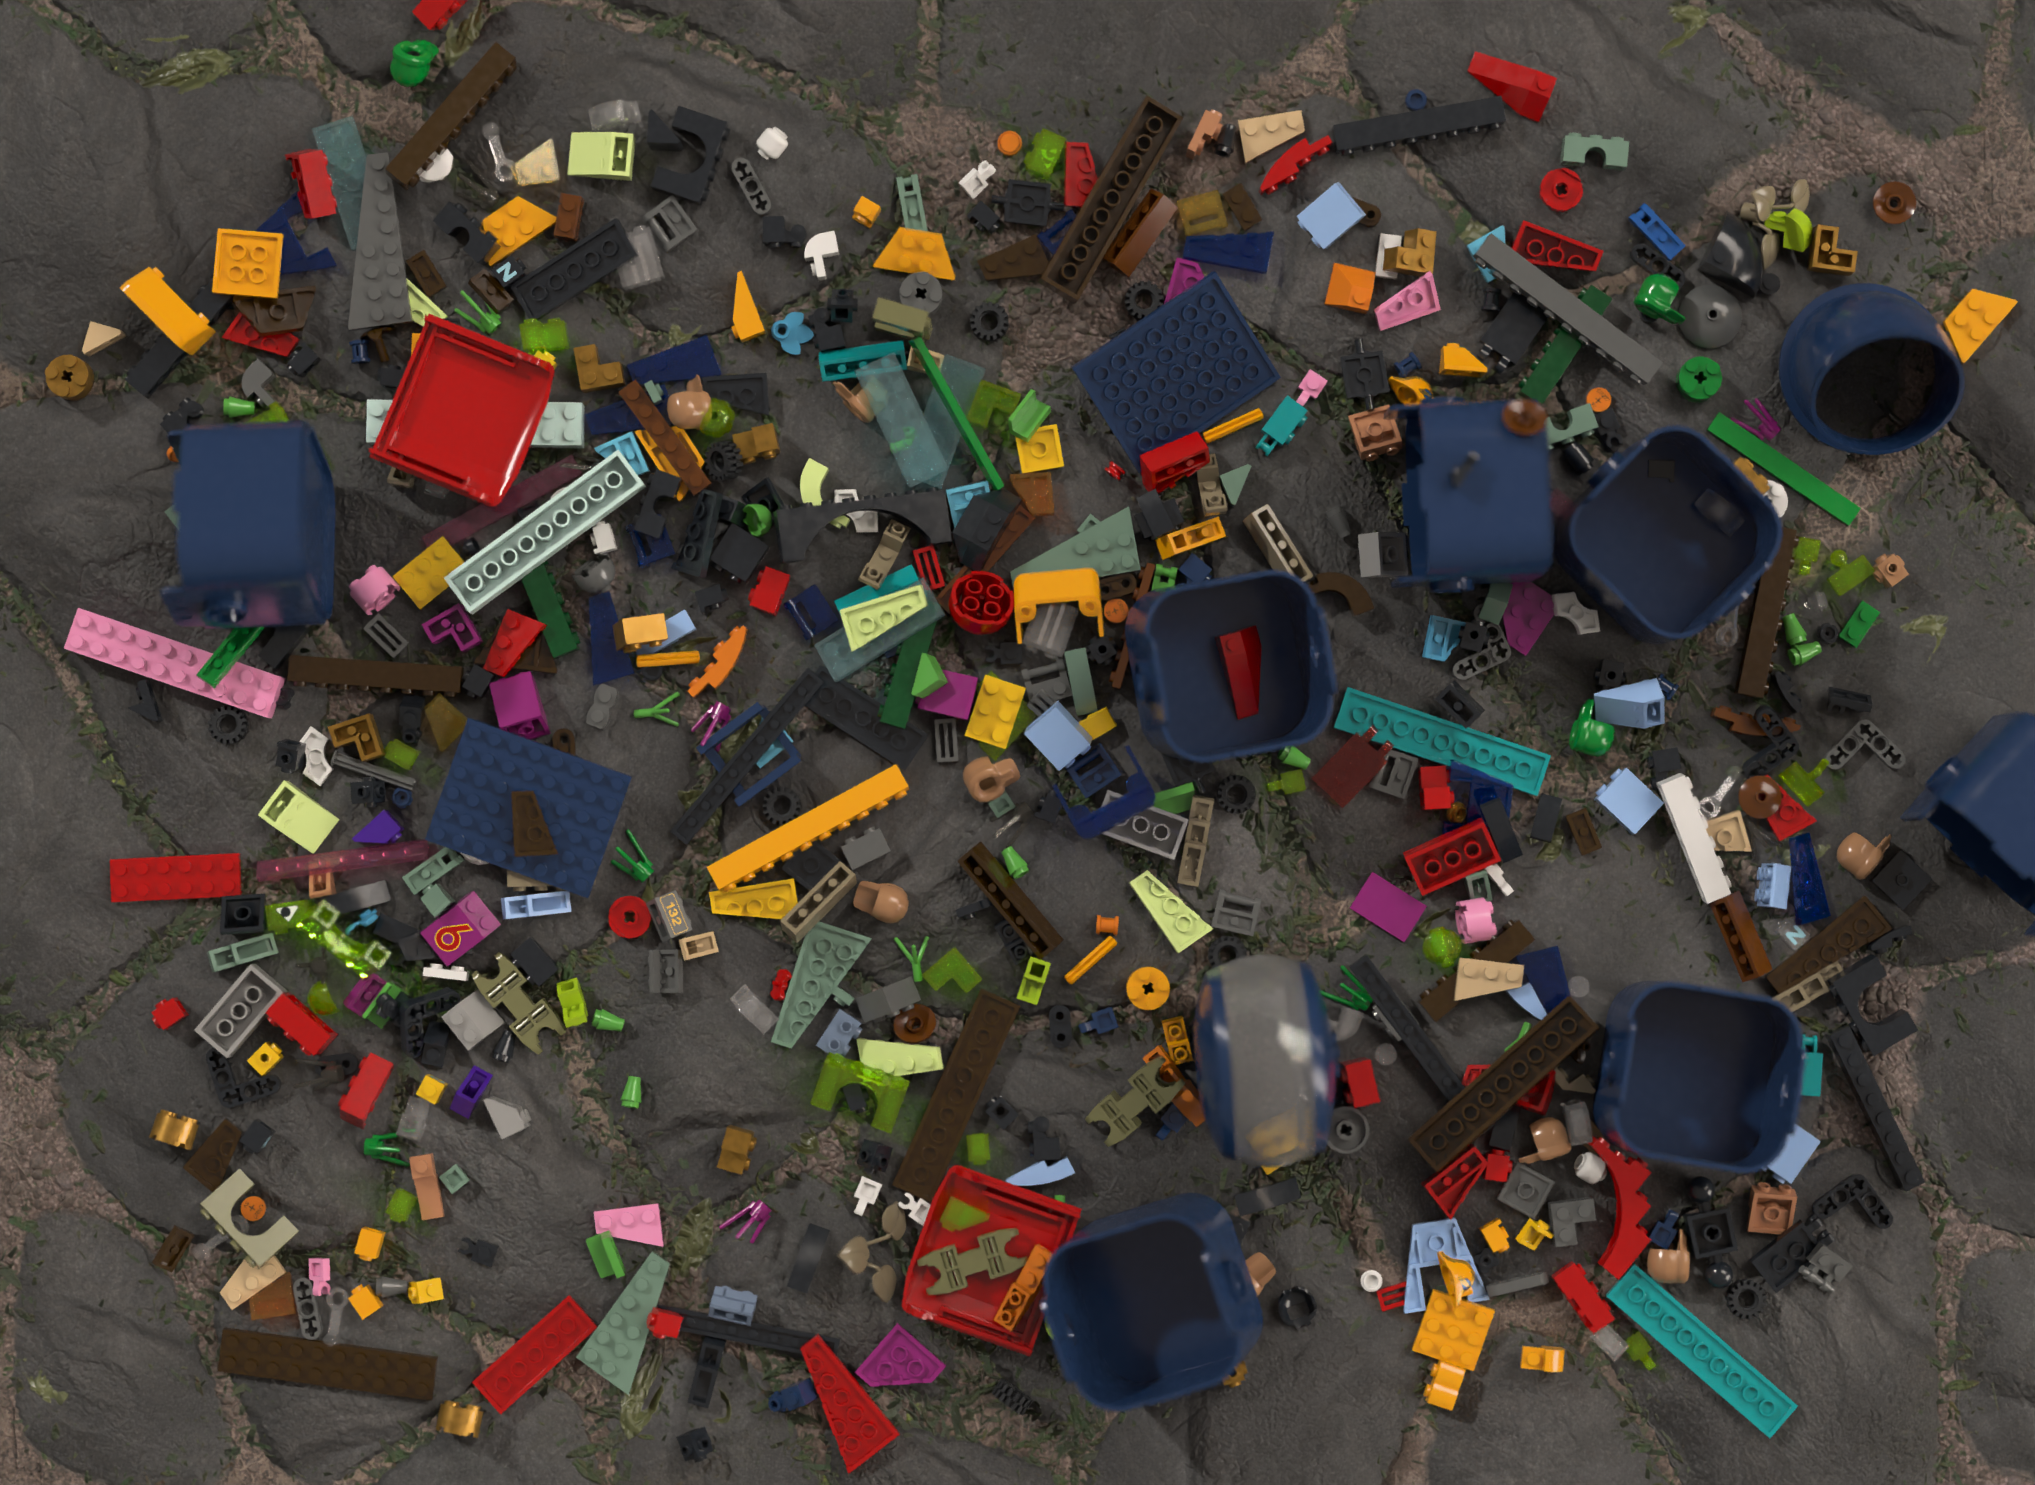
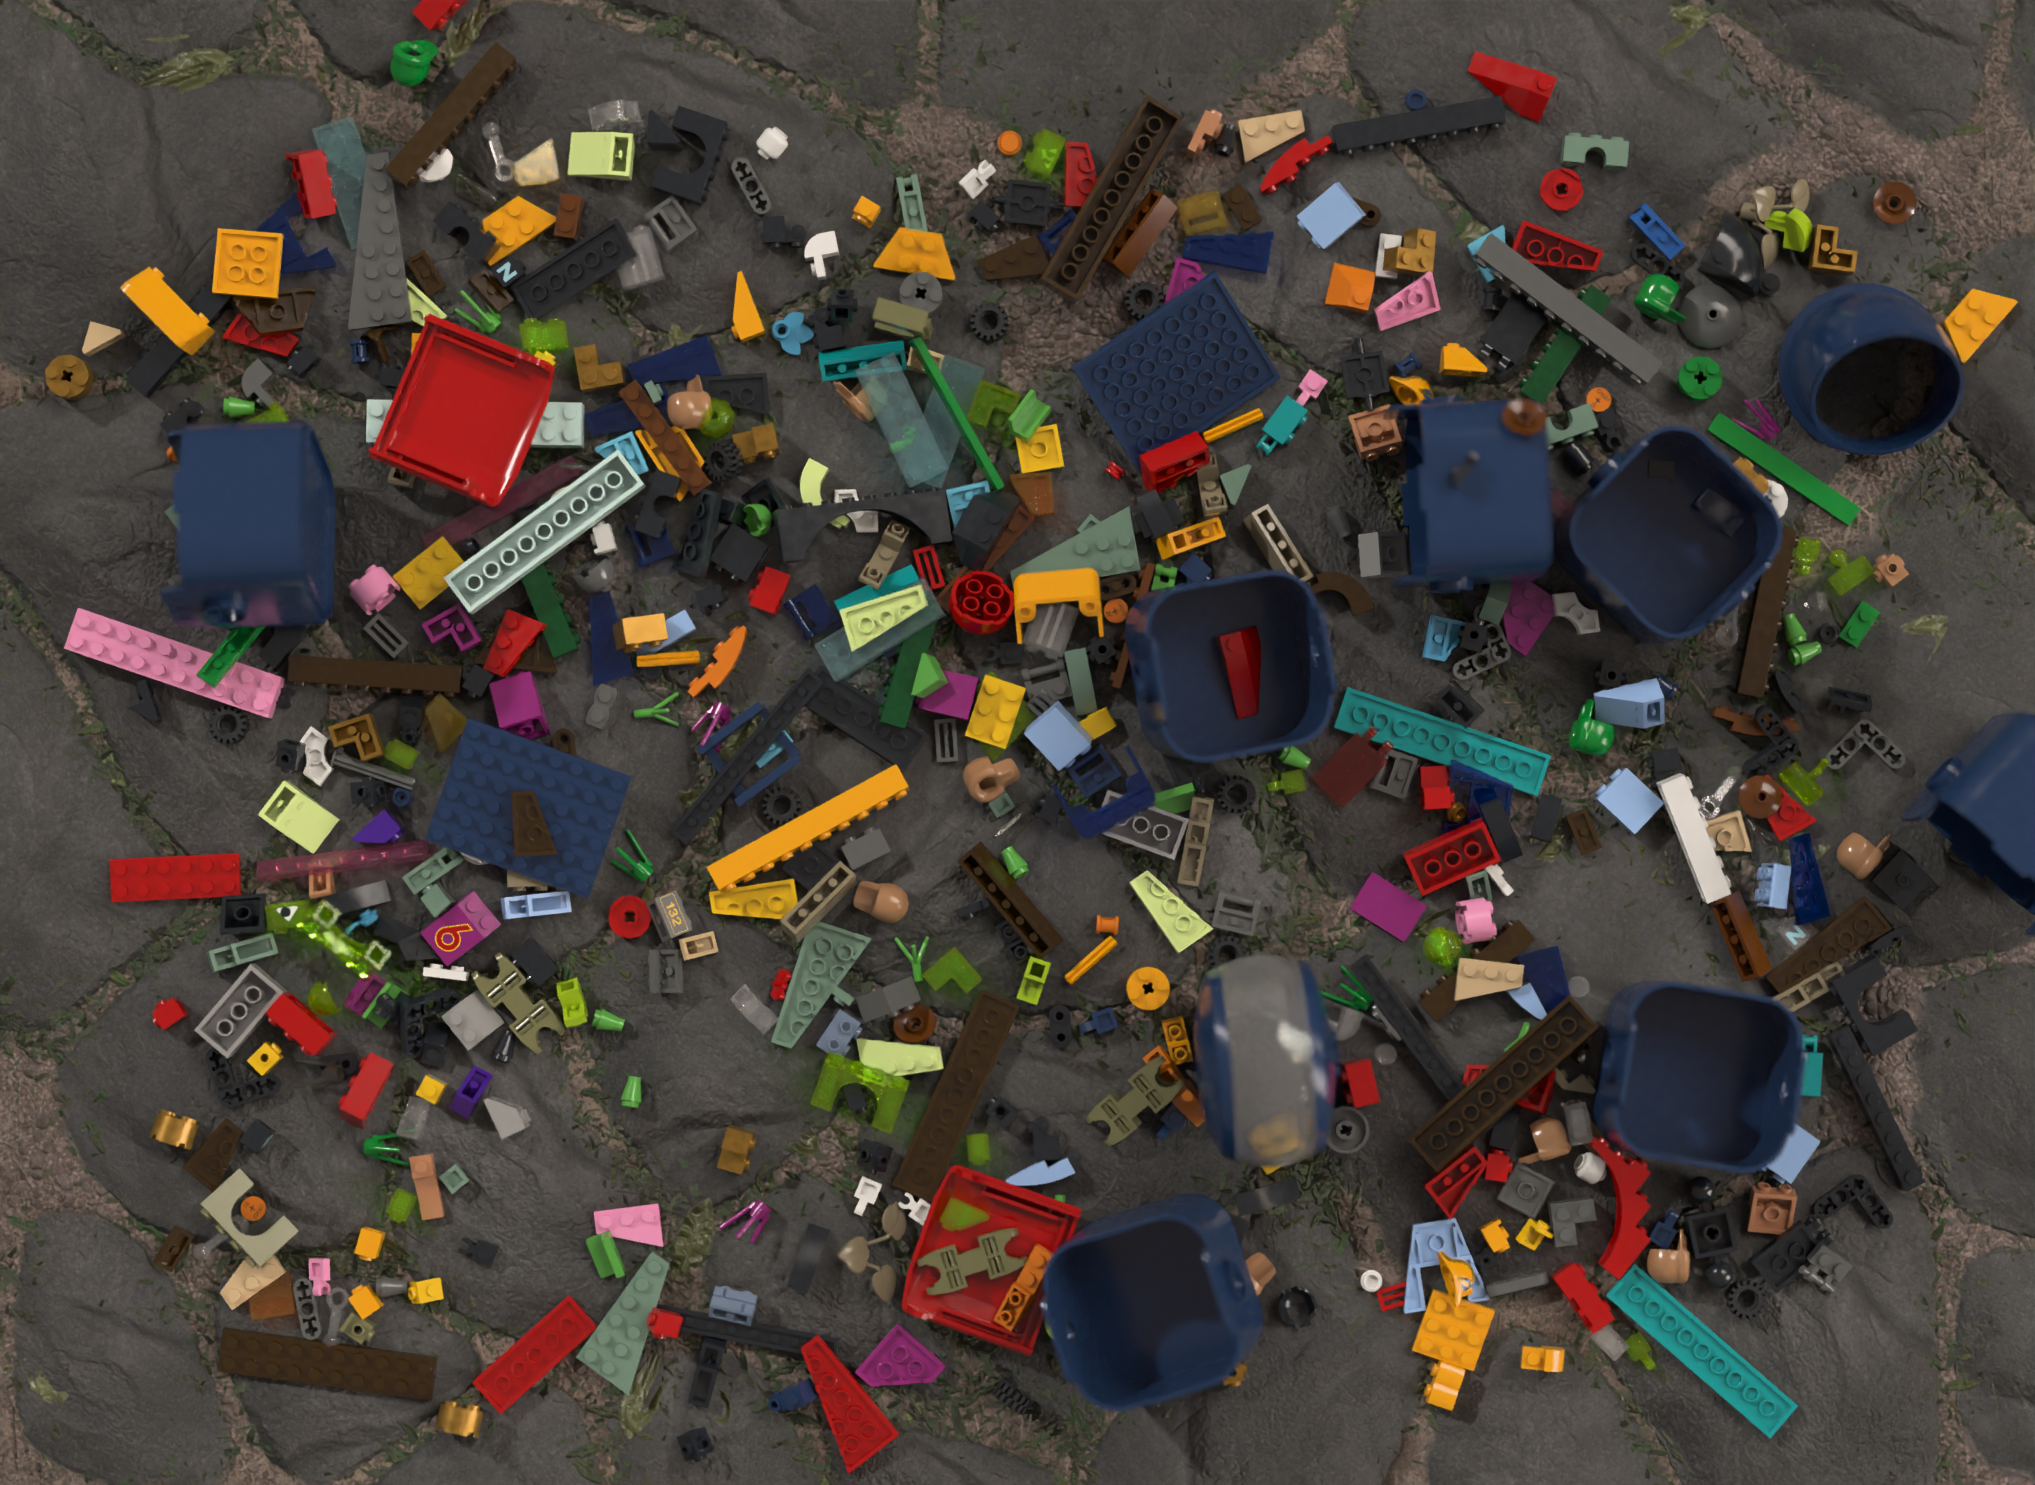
(355, 1320): none -> olive brick

